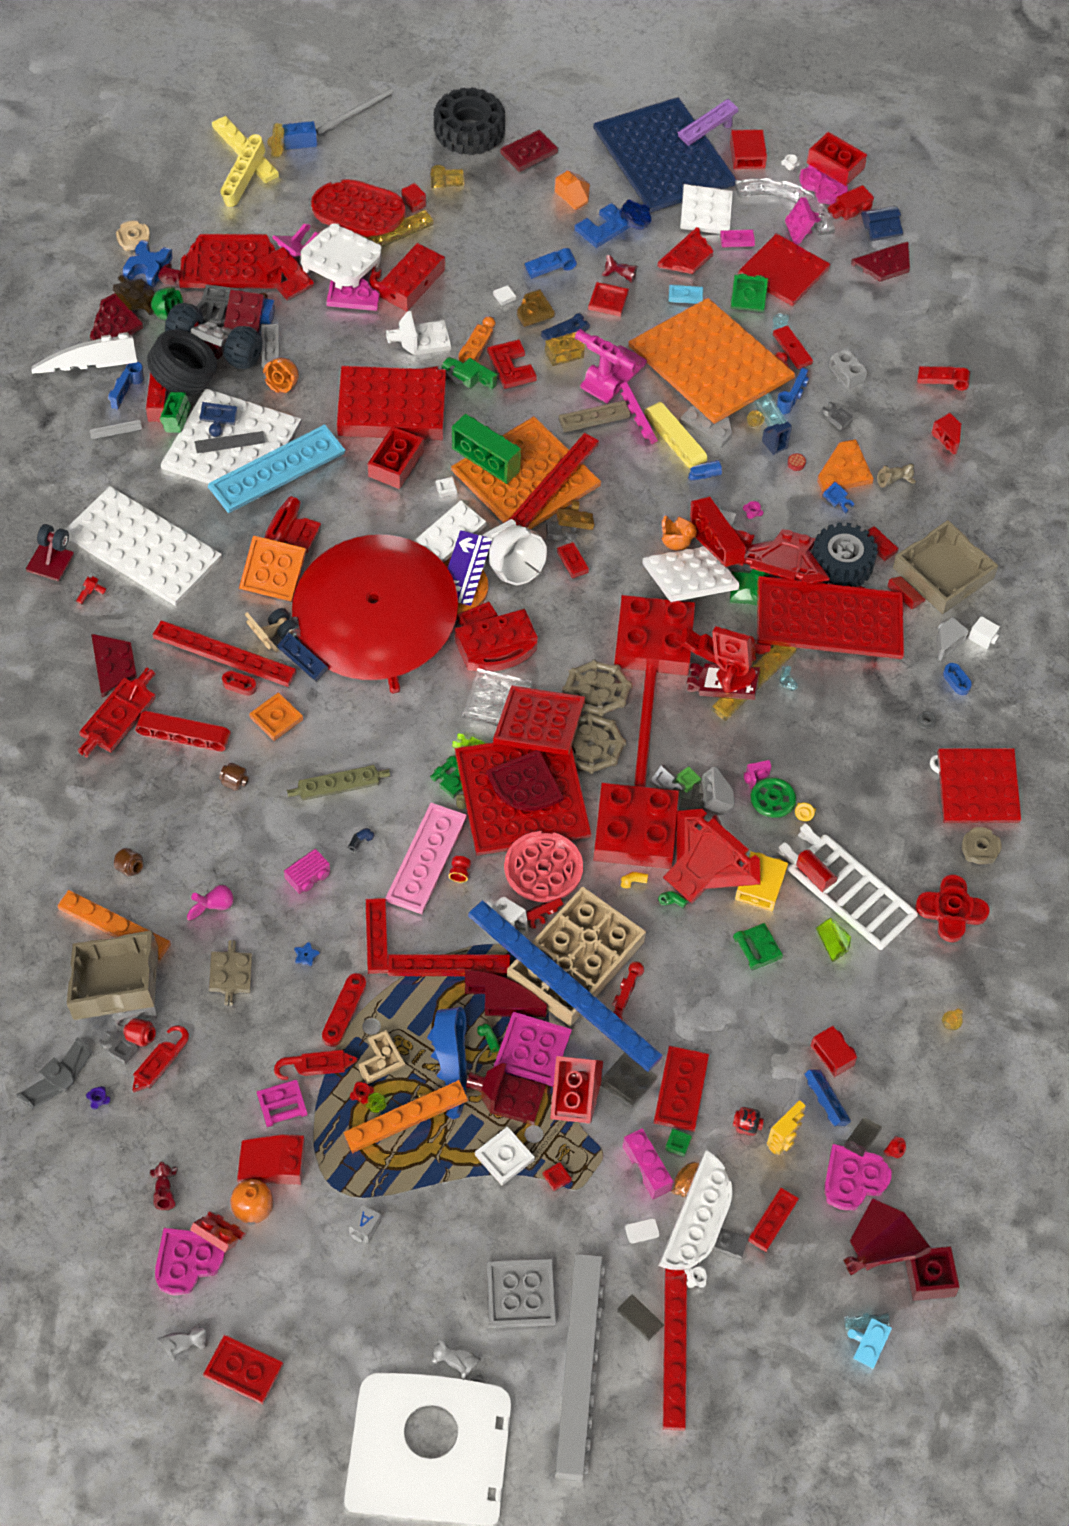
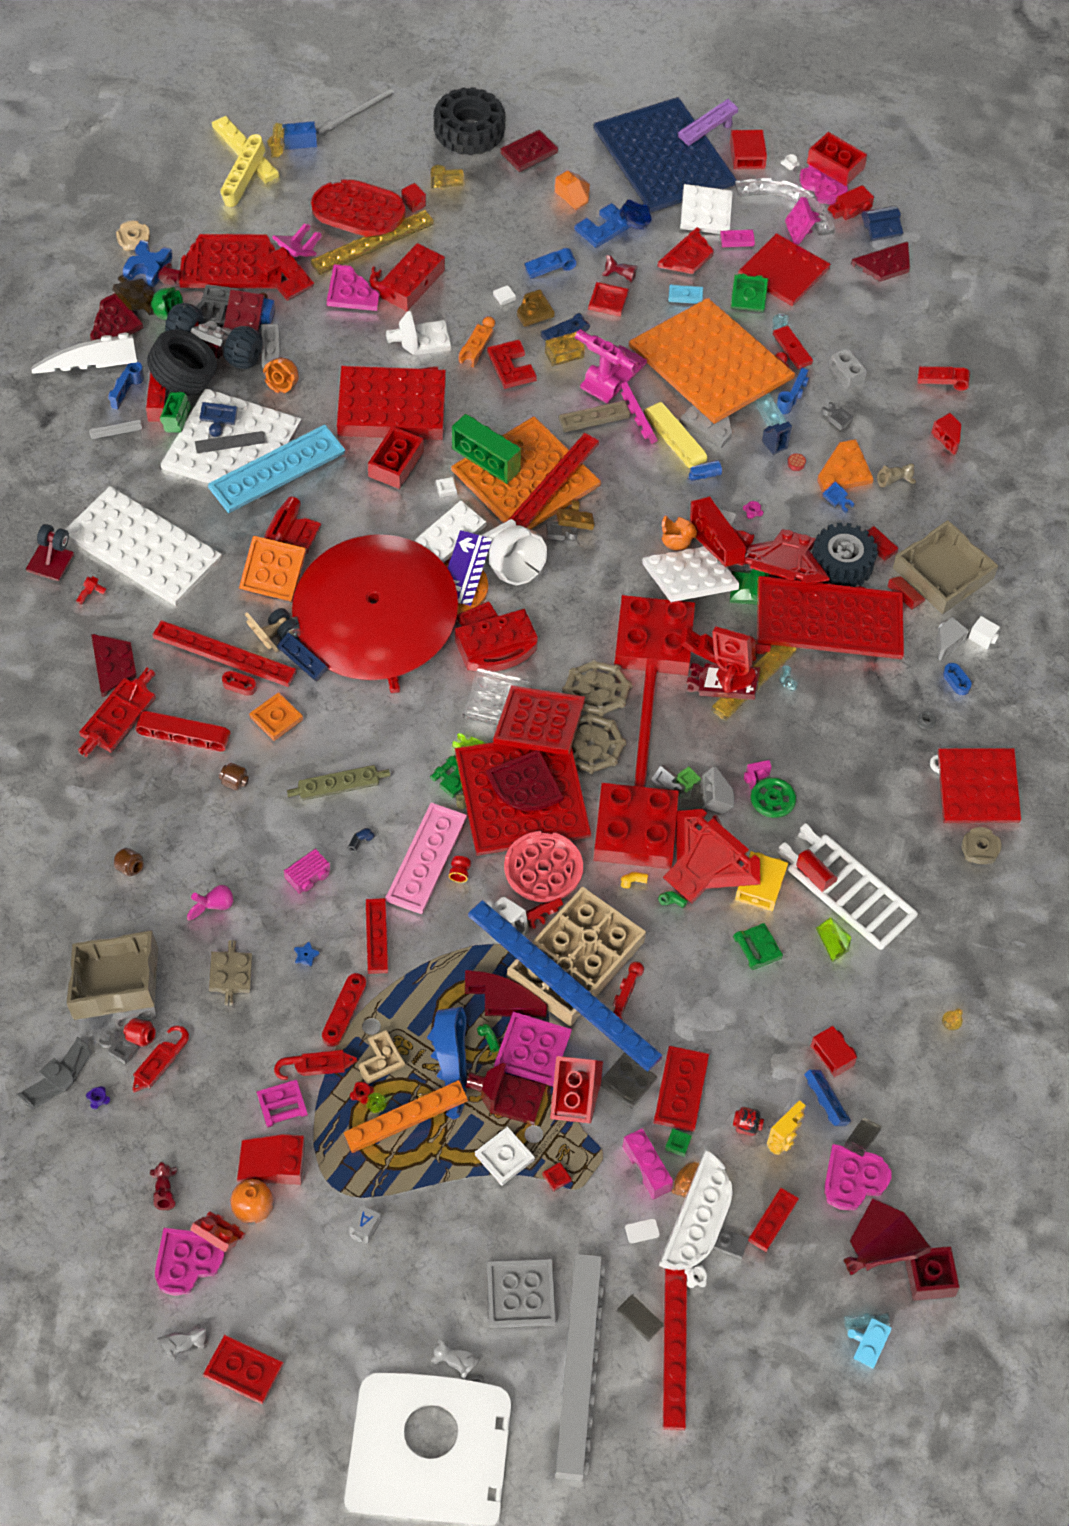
(105, 919): orange plate -> none
(340, 256): white plate -> none
(446, 964): red plate -> none
(469, 373): green plate -> none
(572, 560): red plate -> none
(755, 419): clear yellow plate -> none
(804, 811): yellow plate -> none
(896, 1147): red plate -> none
(952, 908): red plant -> none

